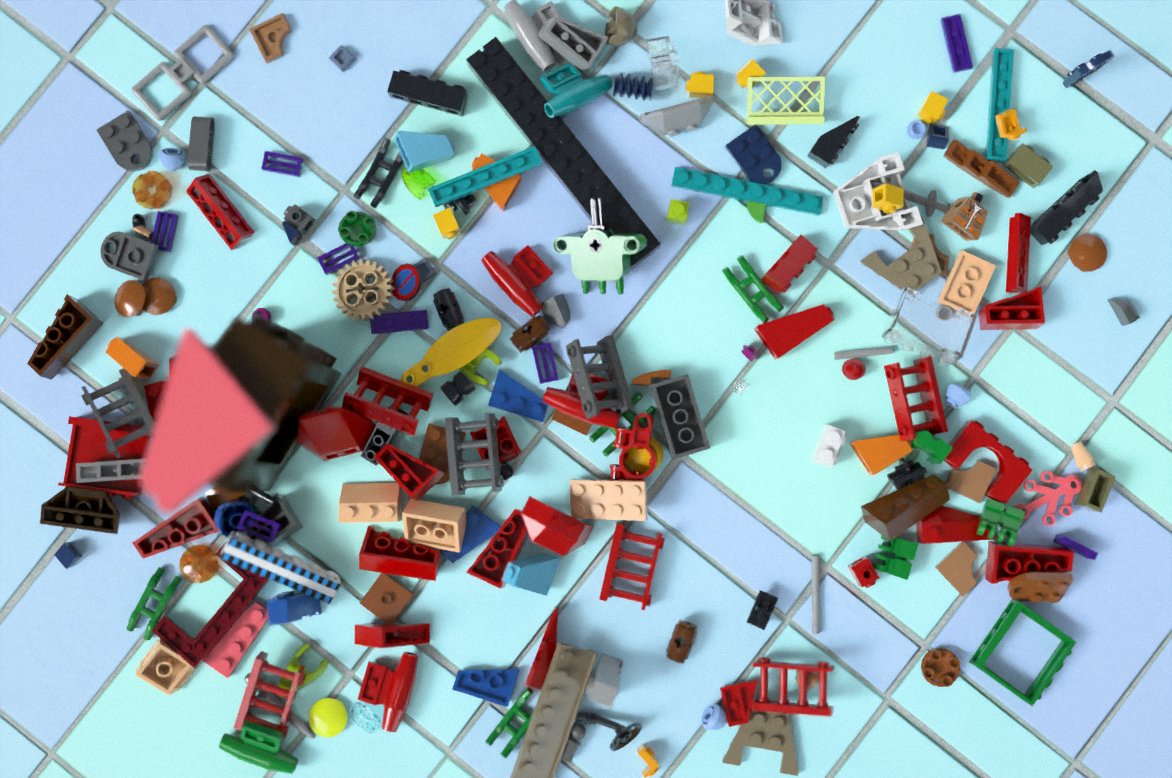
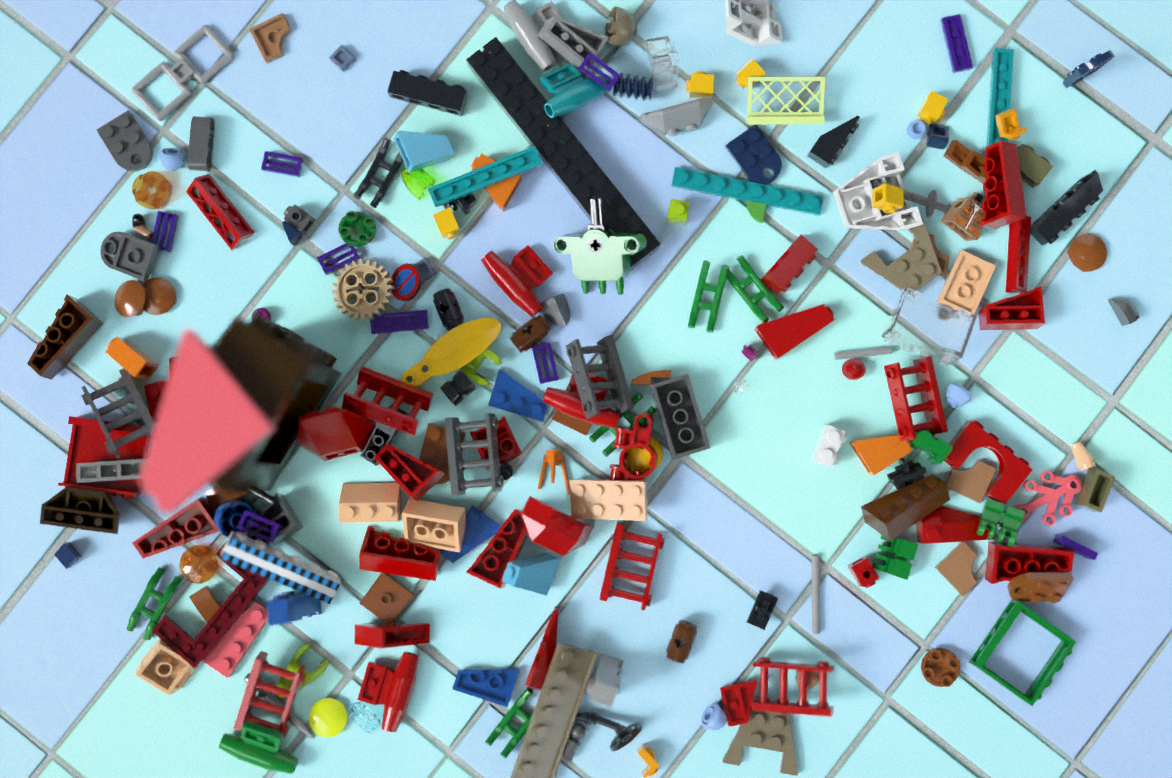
(205, 603): none -> dark orange slope
(554, 458): none -> orange plant
(612, 81): none -> dark purple tile
(712, 307): none -> green piece
(1002, 187): none -> red wedge

